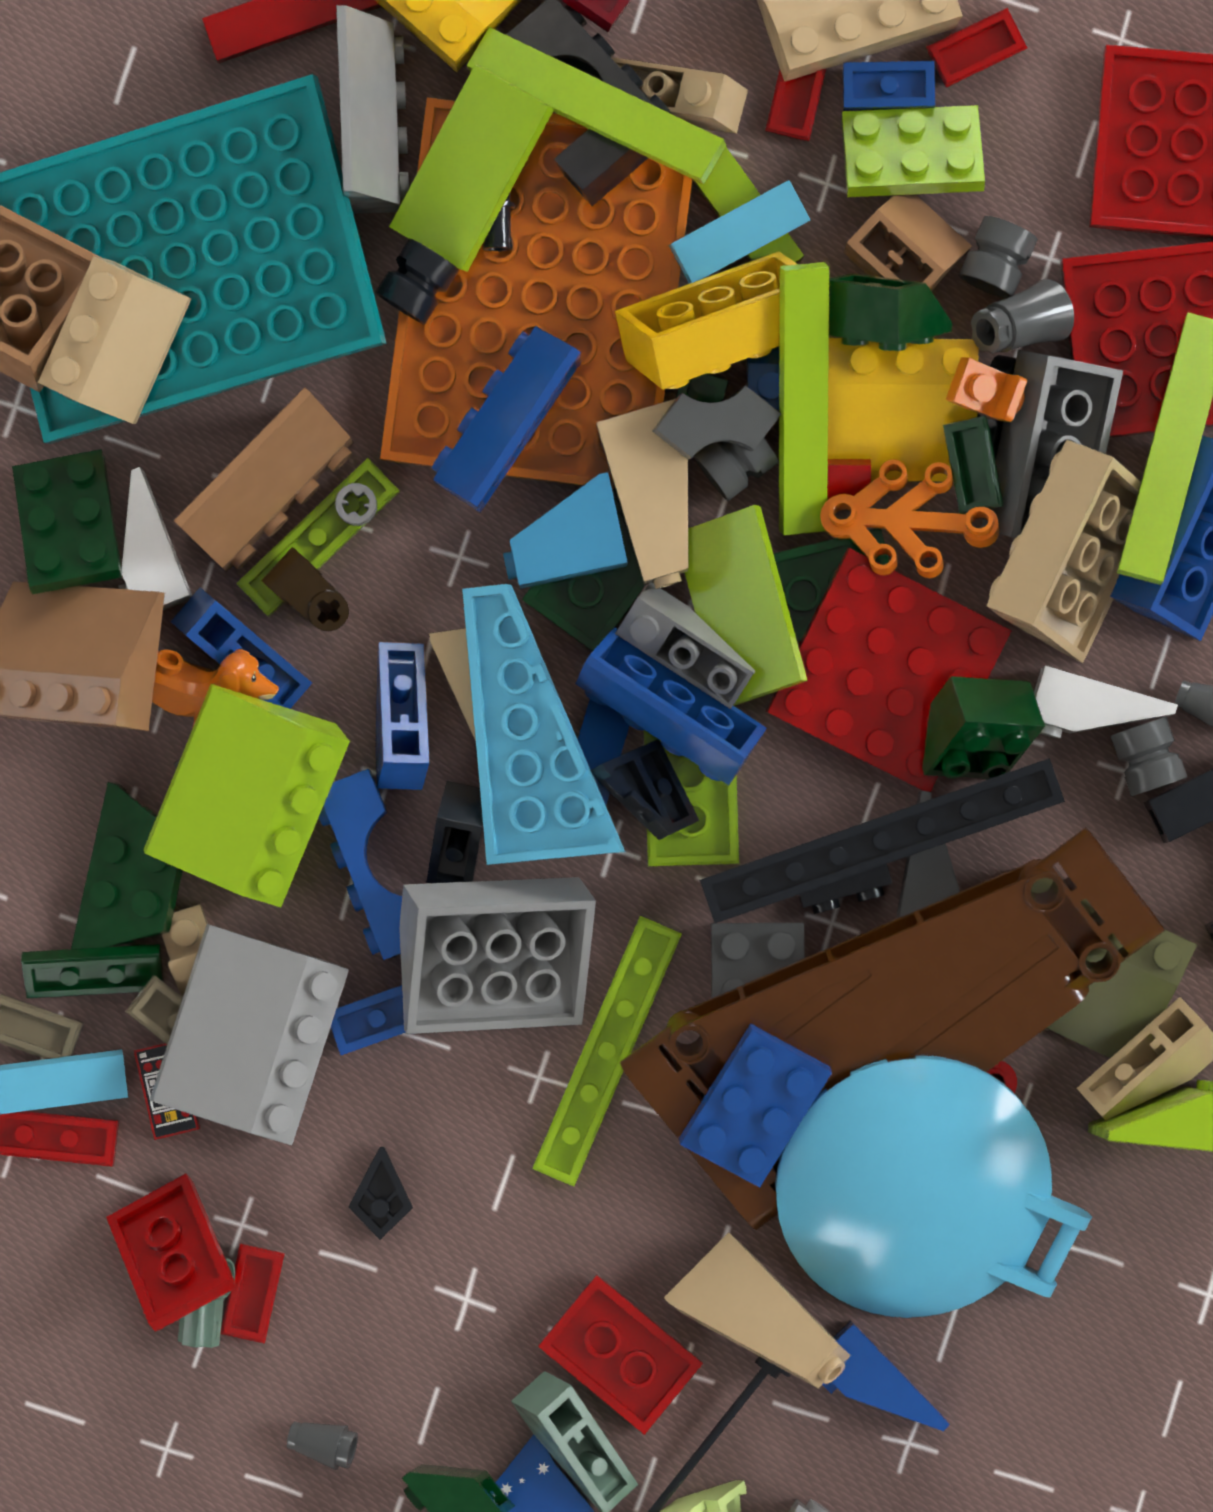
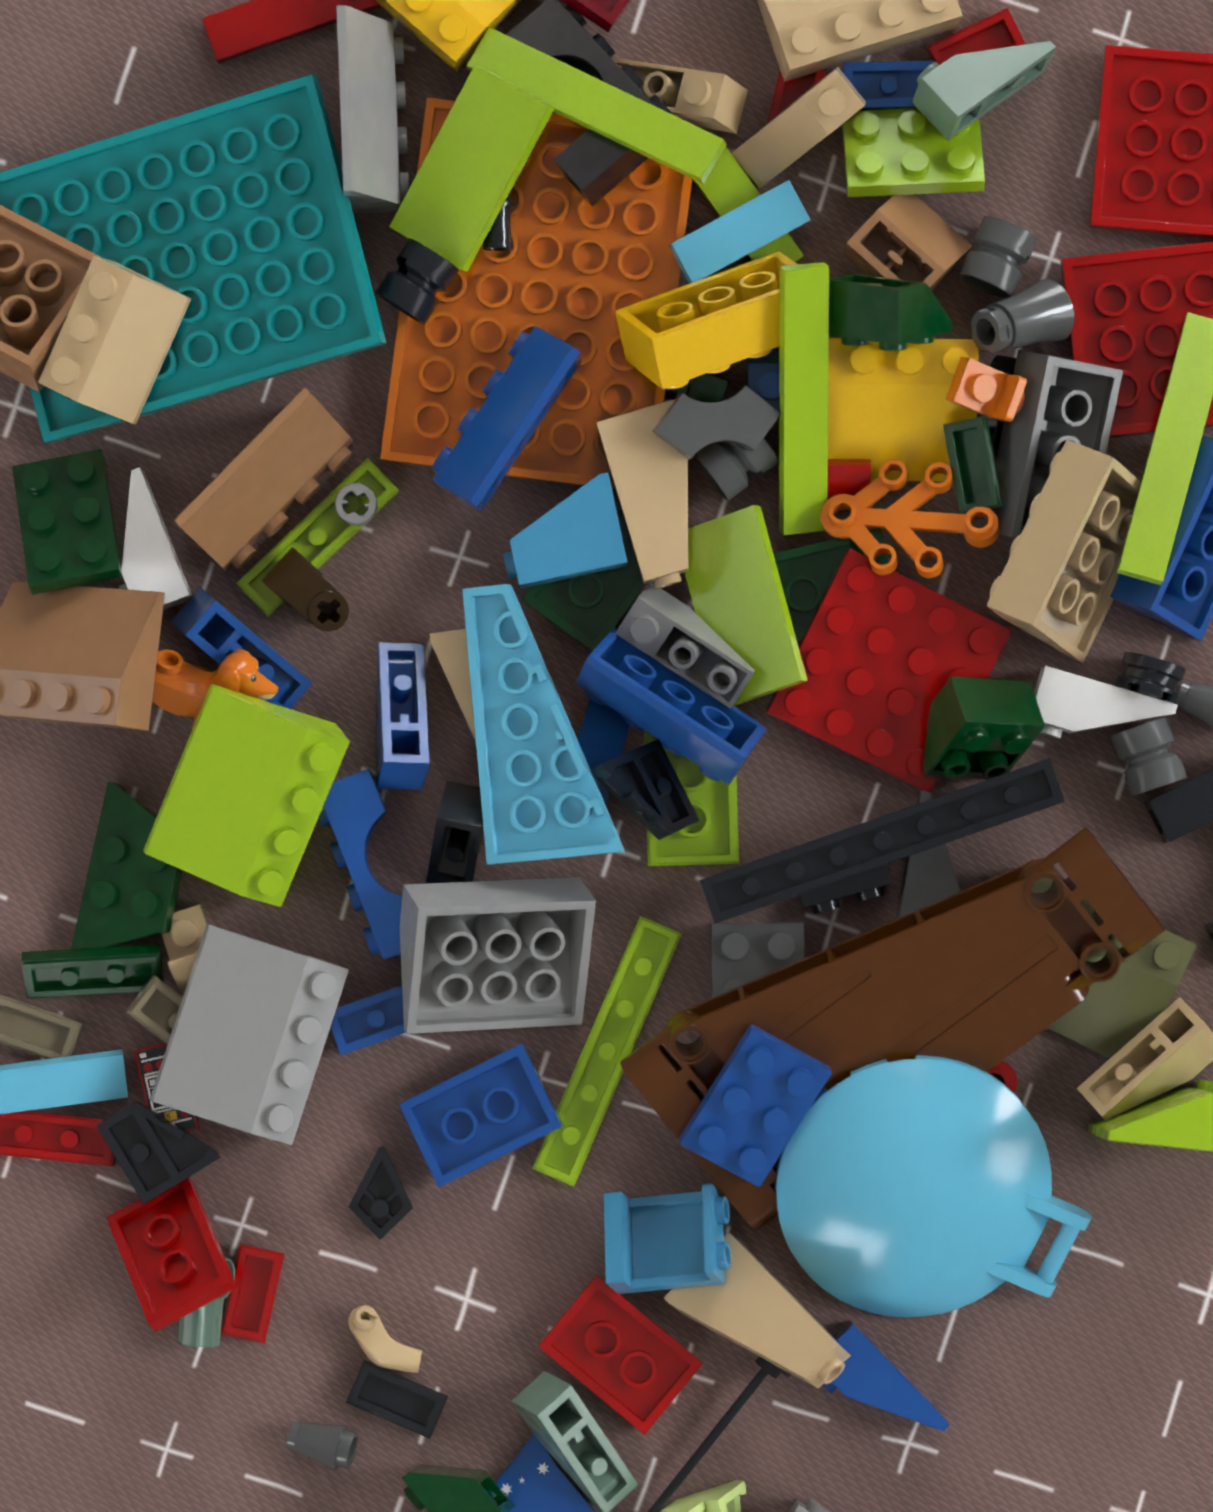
(153, 1150): none -> black wing
(378, 1344): none -> tan arm
(397, 1399): none -> black tile
(481, 1115): none -> blue plate
(666, 1240): none -> dark azure panel
(799, 127): none -> tan slope
(977, 82): none -> slope
(1150, 676): none -> black wheel

